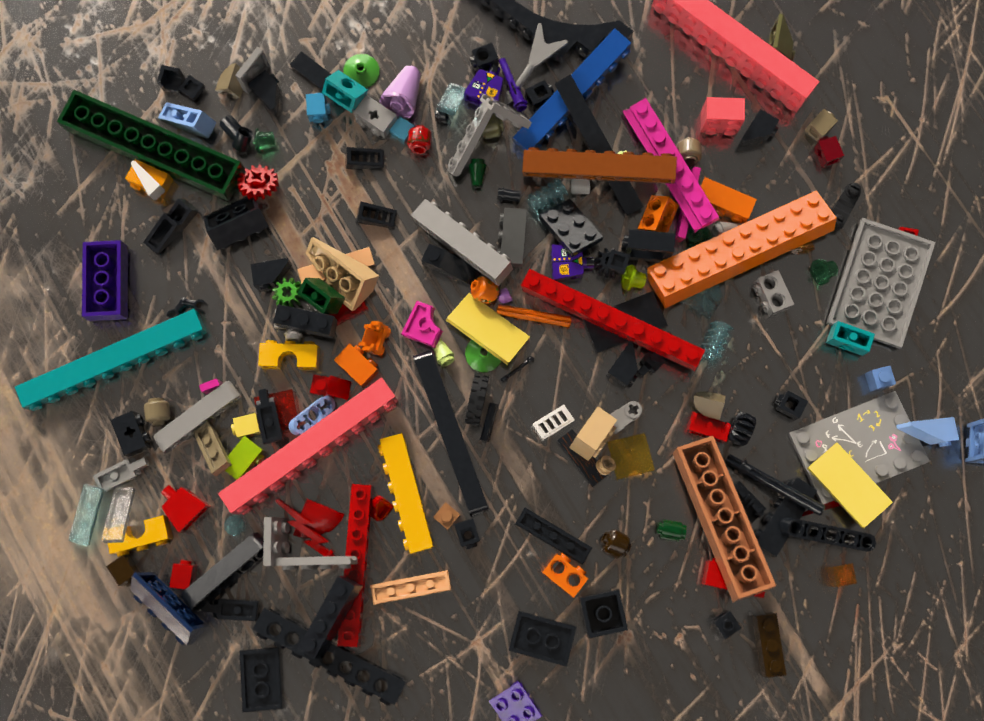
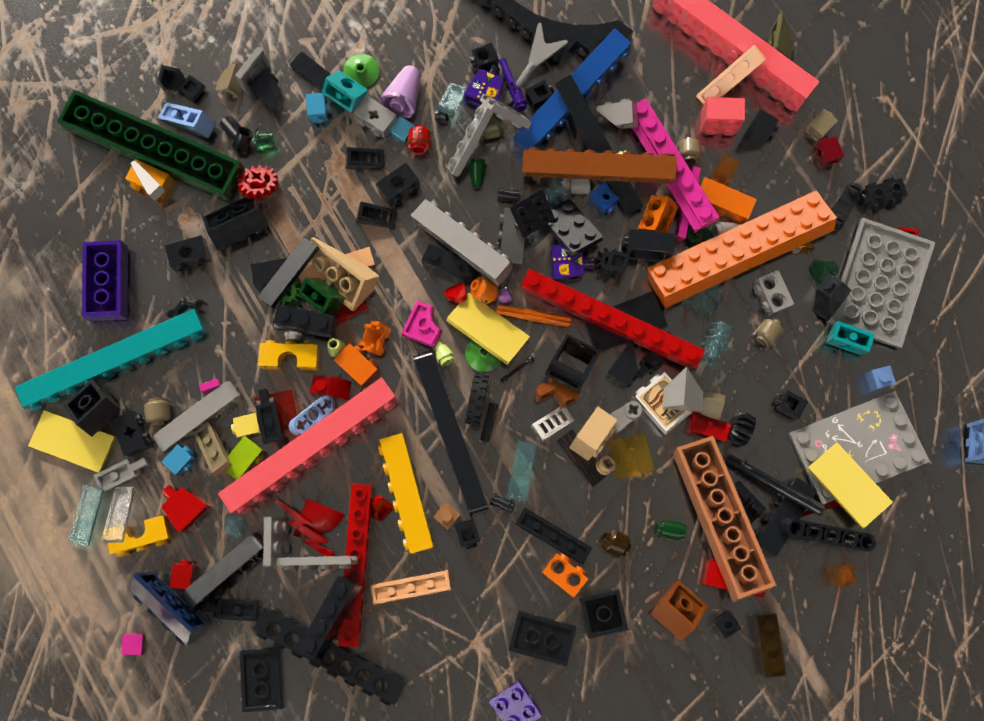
(69, 442): none -> light yellow tile
(92, 407): none -> black brick
(122, 570): dark brown brick -> none
(132, 644): none -> dark pink tile
(170, 225): black slope -> none
(177, 251): none -> black brick
(180, 460): none -> dark azure brick
(288, 273): none -> tile
(334, 352): none -> yellowish green cone
(401, 175): none -> black brick
(457, 293): none -> red tile
(502, 504): none -> black pin
(521, 471): none -> clear light blue tile
(532, 213): none -> black hinge
(564, 395): none -> dark orange brick
(567, 375): none -> black window
(604, 199): none -> blue brick
(621, 114): none -> light grey slope
(633, 278): lime piece -> none
(651, 403): none -> brick
(679, 610): none -> dark orange slope
(683, 393): none -> light grey slope
(725, 170): none -> clear orange brick
(733, 74): none -> light nougat tile
(770, 332): none -> dark tan head
(830, 296): none -> black slope
(876, 195): none -> black brick
(932, 431): light blue slope -> none

